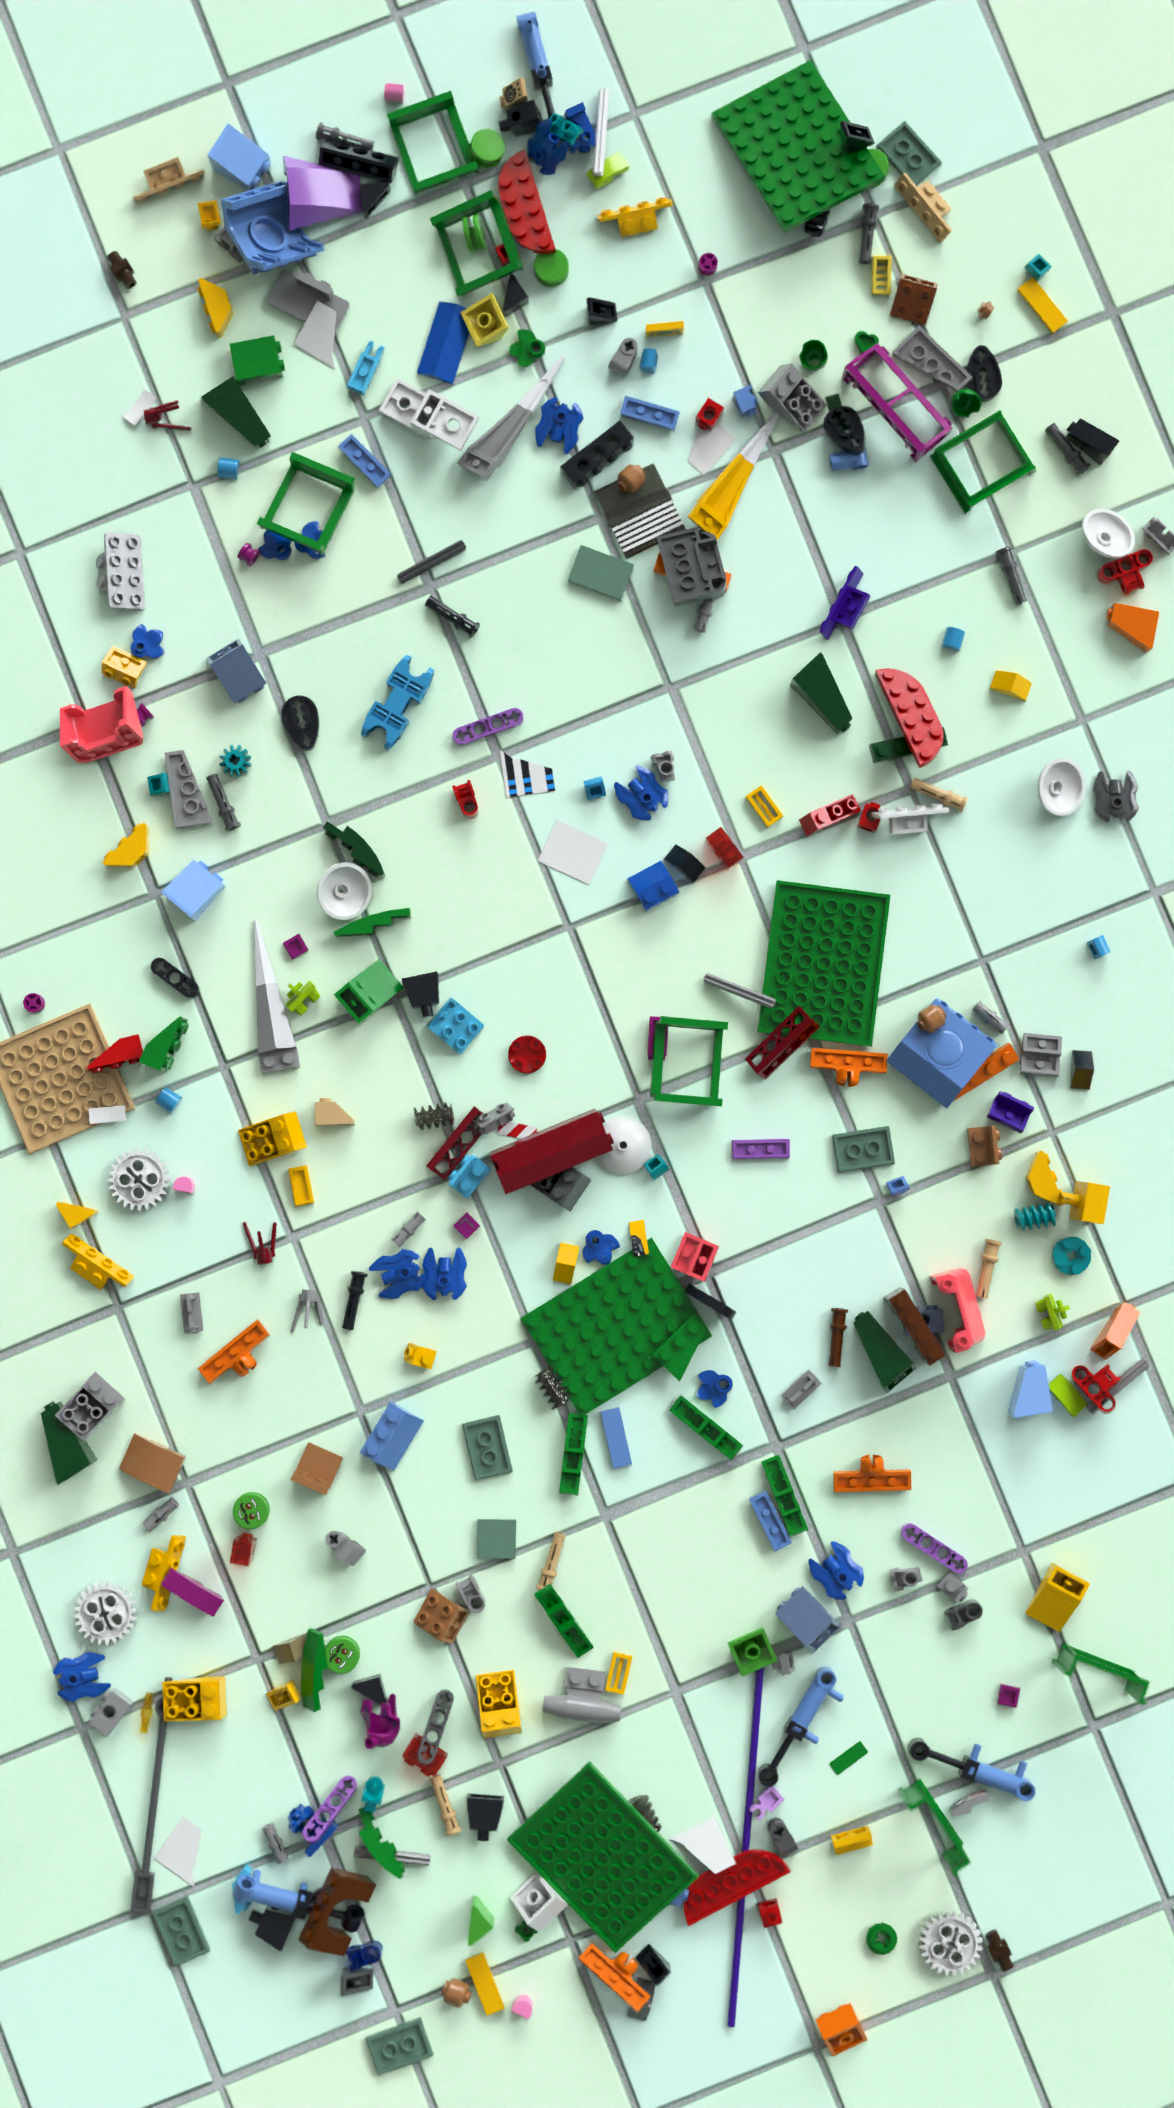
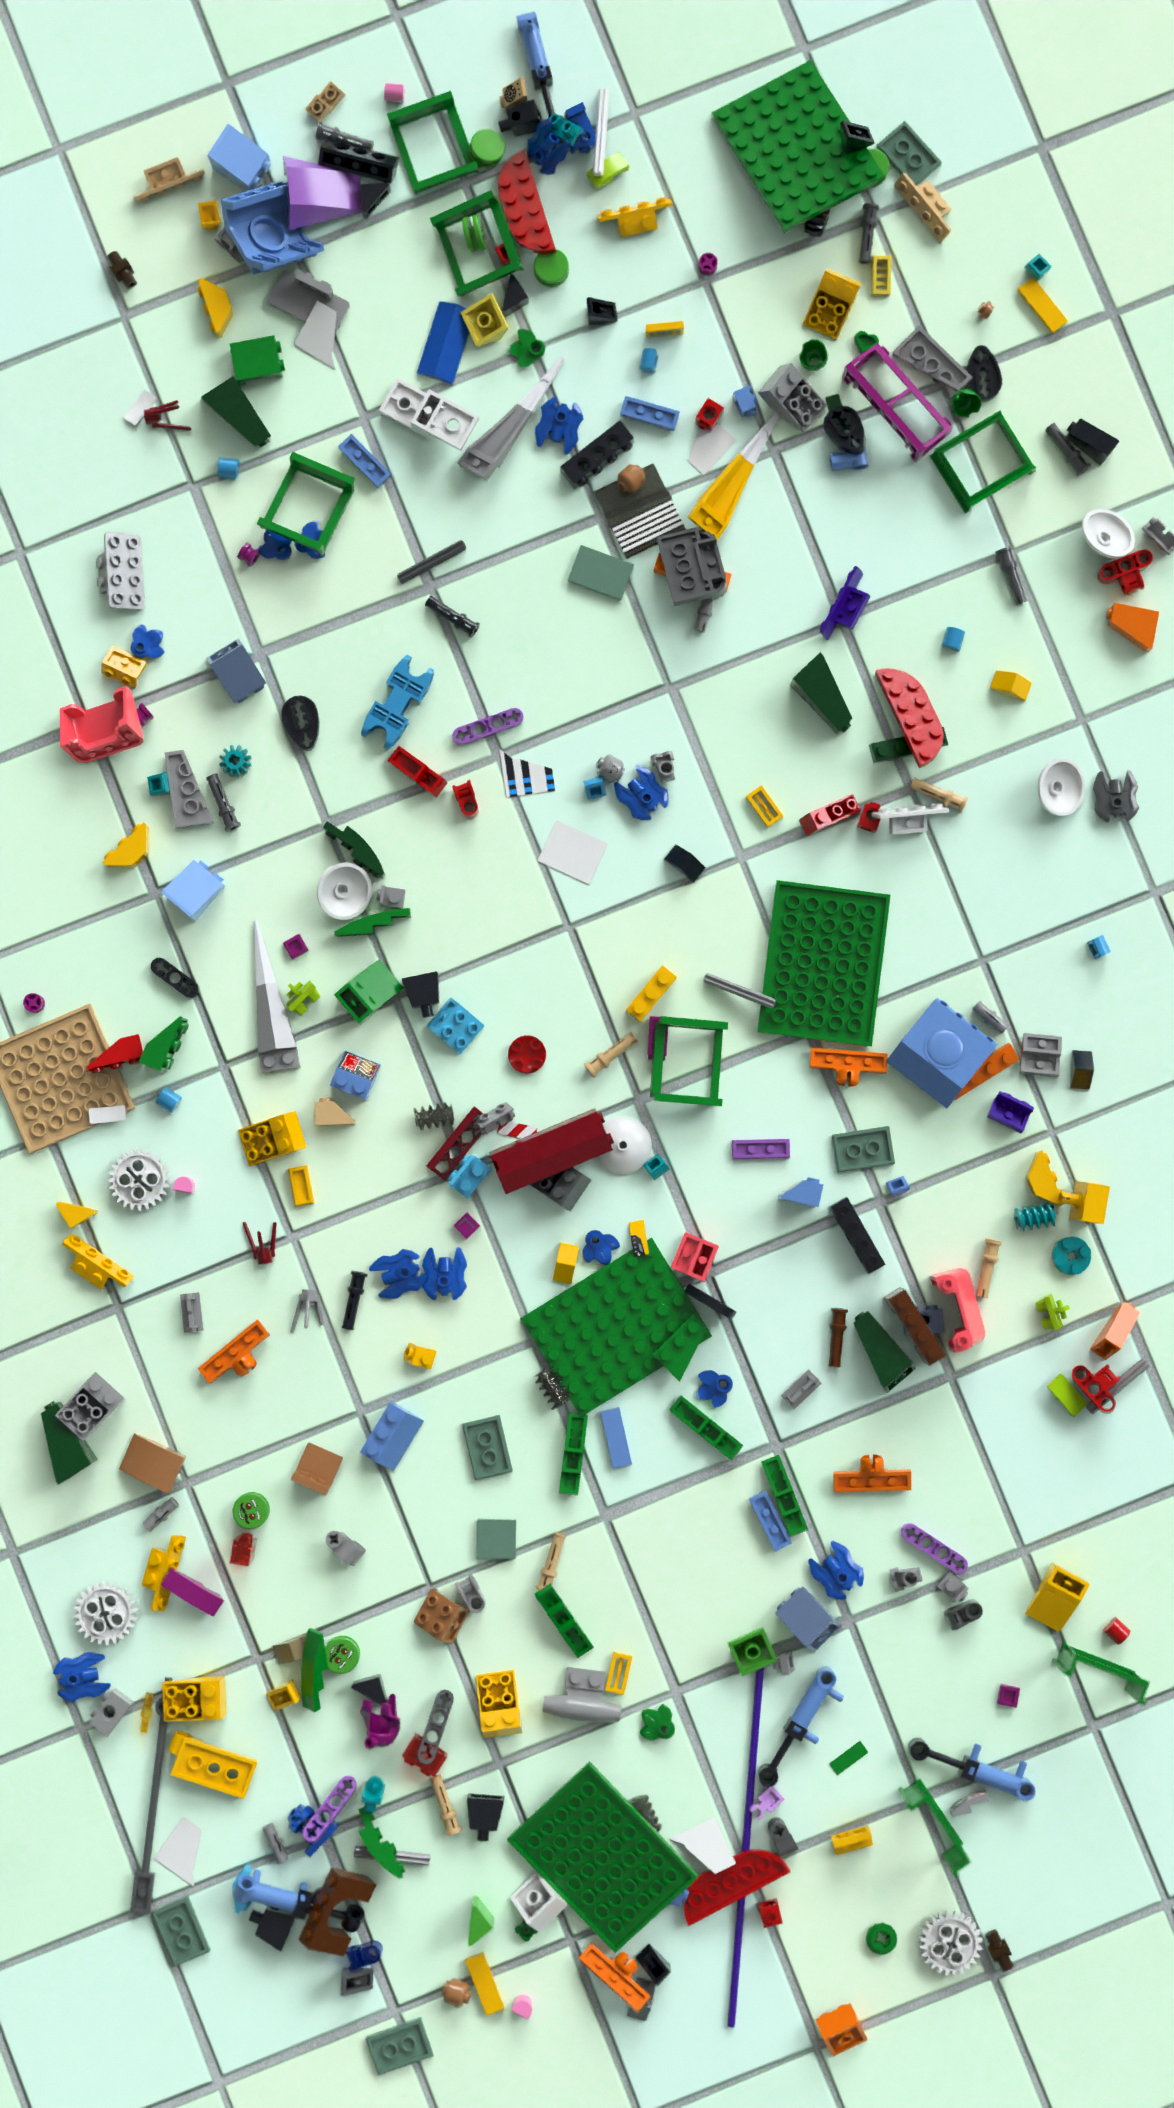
(196, 1756): none -> yellow hinge
(325, 103): none -> tan slope
(355, 1075): none -> slope
(365, 369): medium azure hinge -> none
(391, 897): none -> light grey bracket
(408, 1229): light grey pin -> none
(417, 771): none -> red slope
(603, 1059): none -> tan pin
(610, 768): none -> light grey head
(622, 359): light grey piece -> none
(651, 993): none -> yellow arch
(653, 886): blue slope -> none
(655, 1721): none -> green plate
(724, 848): clear red brick -> none
(773, 1059): dark red fence -> none
(804, 1192): none -> medium blue slope
(832, 303): none -> yellow slope
(857, 1235): none -> black brick
(913, 299): dark orange bracket -> none
(931, 1018): medium nougat head -> none
(983, 1145): medium nougat bracket -> none
(1030, 1391): light blue slope -> none
(1117, 1631): none -> red brick

